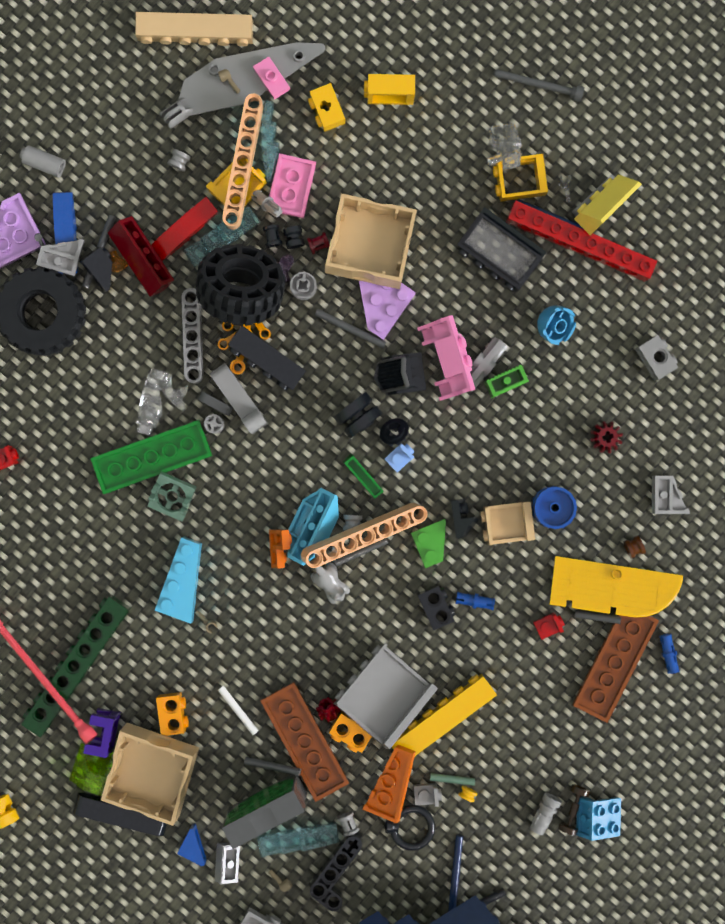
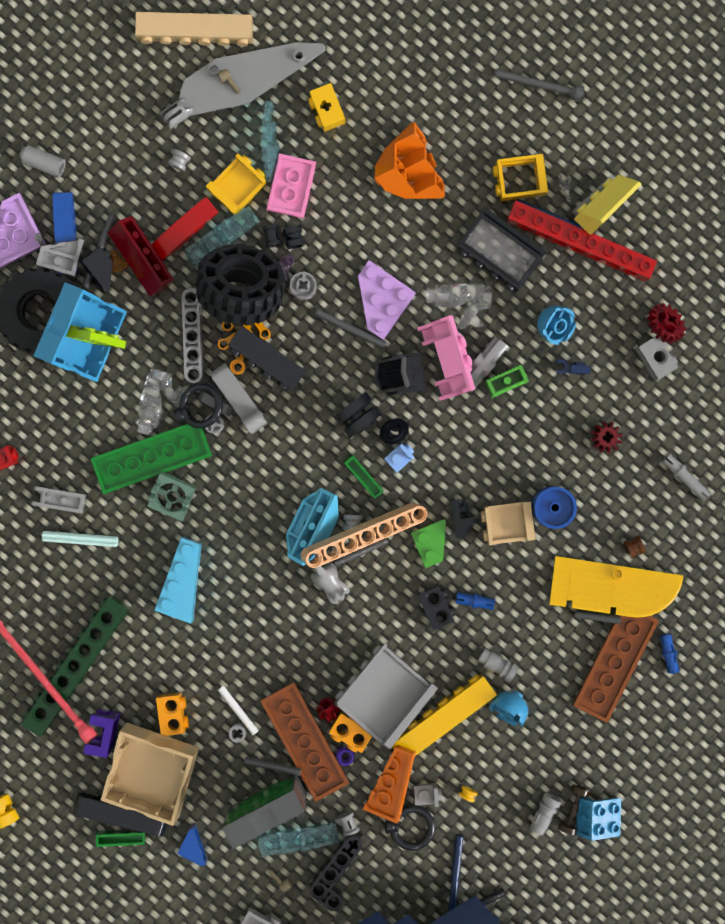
(60, 500): none -> light grey hinge
(76, 538): none -> light aqua axle
(81, 310): none -> dark azure tile
(91, 771): clear neon green slope -> none
(98, 338): none -> lime plate
(119, 838): none -> green piece
(183, 414): none -> black piece
(207, 622): dark tan hand -> none
(226, 863): light grey slope -> none
(231, 734): none -> light grey bush
(243, 152): light nougat beam -> none
(267, 203): light grey axle -> none
(271, 78): bright pink plate -> none
(279, 541): orange plate -> none
(318, 243): dark red bush -> none
(345, 762): none -> dark purple plate
(370, 241): tan tile -> none
(390, 89): yellow window -> none
(408, 168): none -> orange brick
(452, 779): sand green piece -> none
(458, 294): none -> clear piece
(496, 664): none -> light grey axle
(507, 148): clear piece -> none
(511, 707): none -> dark azure cylinder
(549, 625): red bracket -> none
(578, 368): none -> dark blue plate
(666, 323): none -> dark red gear
(666, 496): light grey wing -> none
(686, 477): none -> light grey pin

